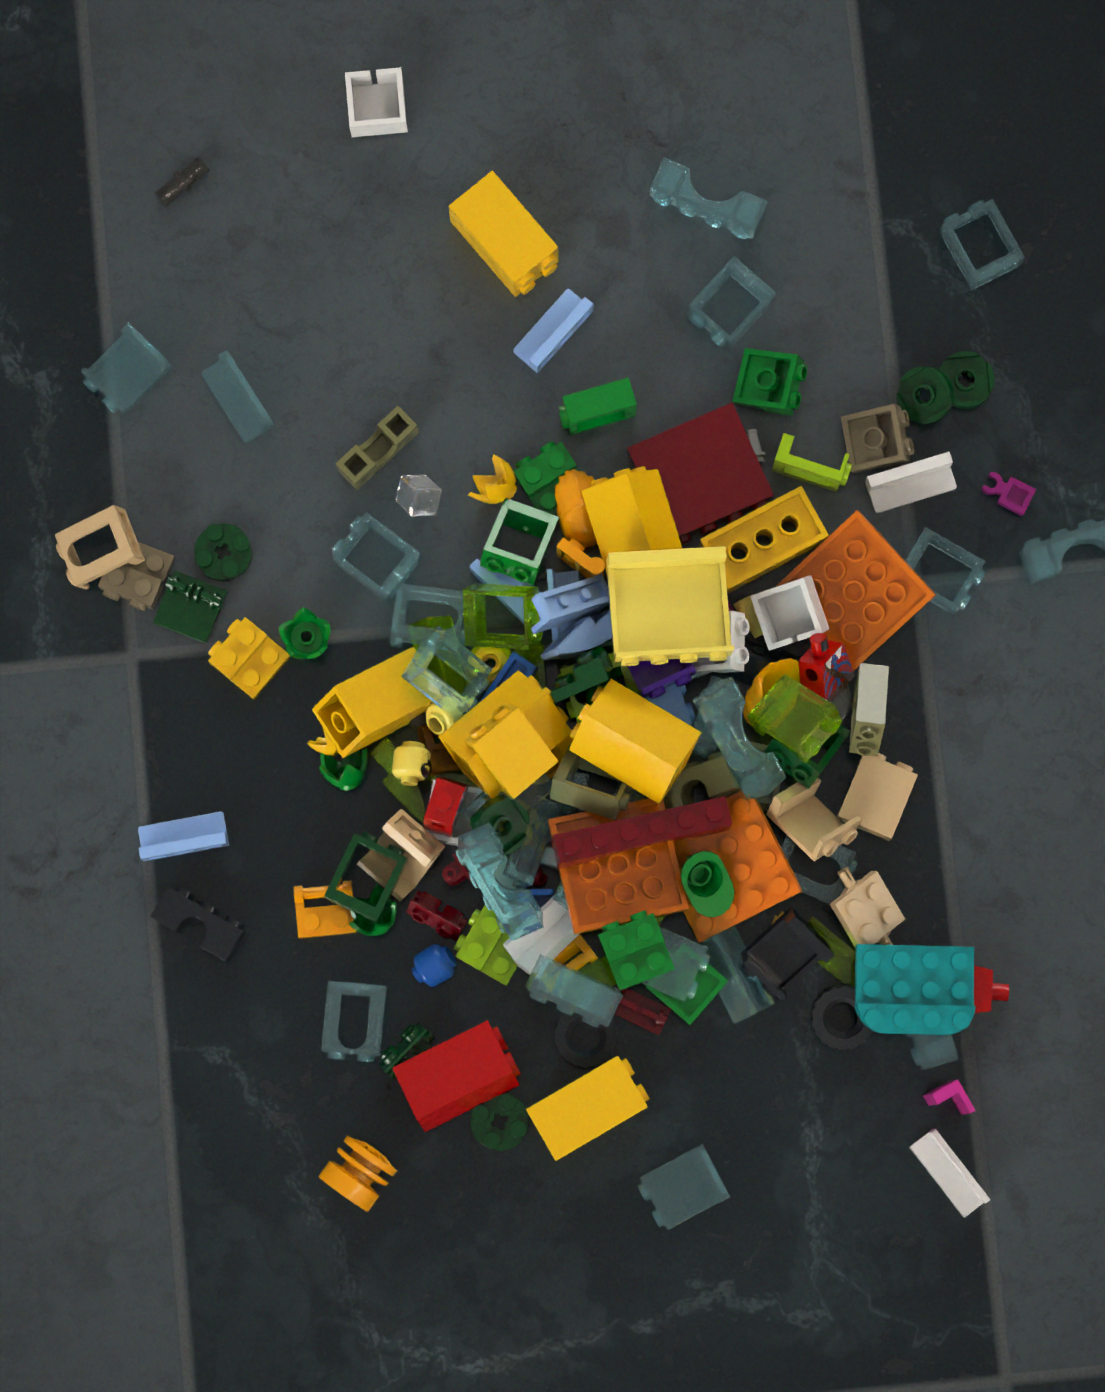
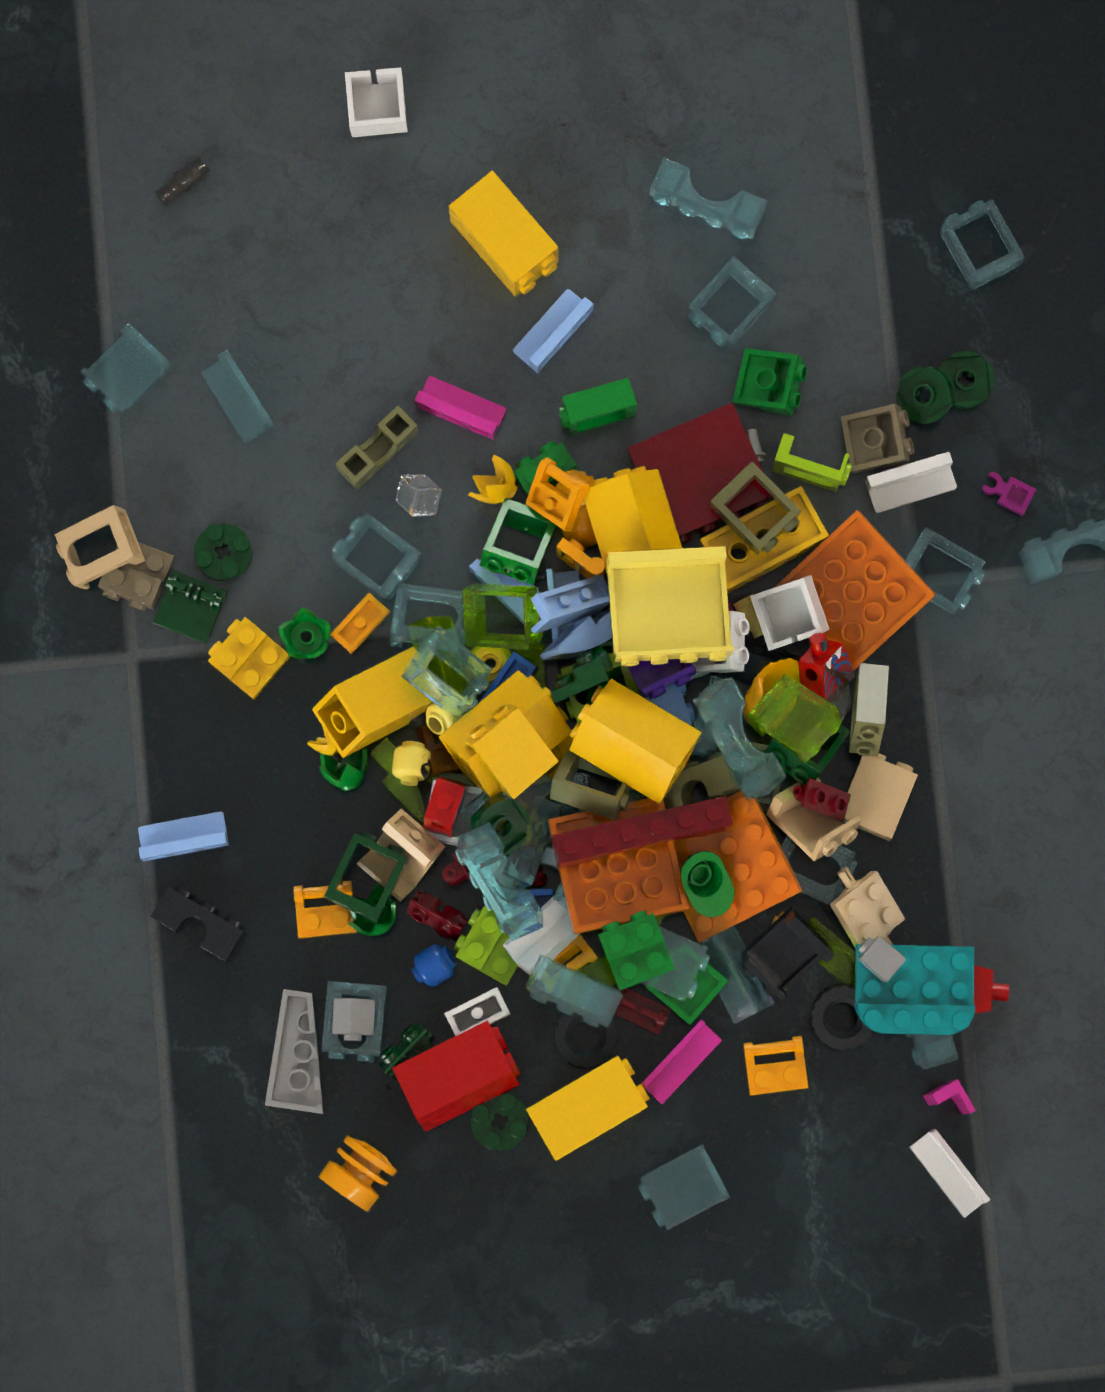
(295, 1060): none -> light grey wing
(353, 1018): none -> light grey brick
(360, 623): none -> light orange plate
(460, 407): none -> dark pink panel
(485, 1007): none -> white brick
(553, 502): none -> light orange plate
(681, 1062): none -> dark pink panel
(736, 486): none -> olive window
(778, 1075): none -> light orange plate
(823, 799): none -> dark red hinge
(880, 958): none -> light grey brick

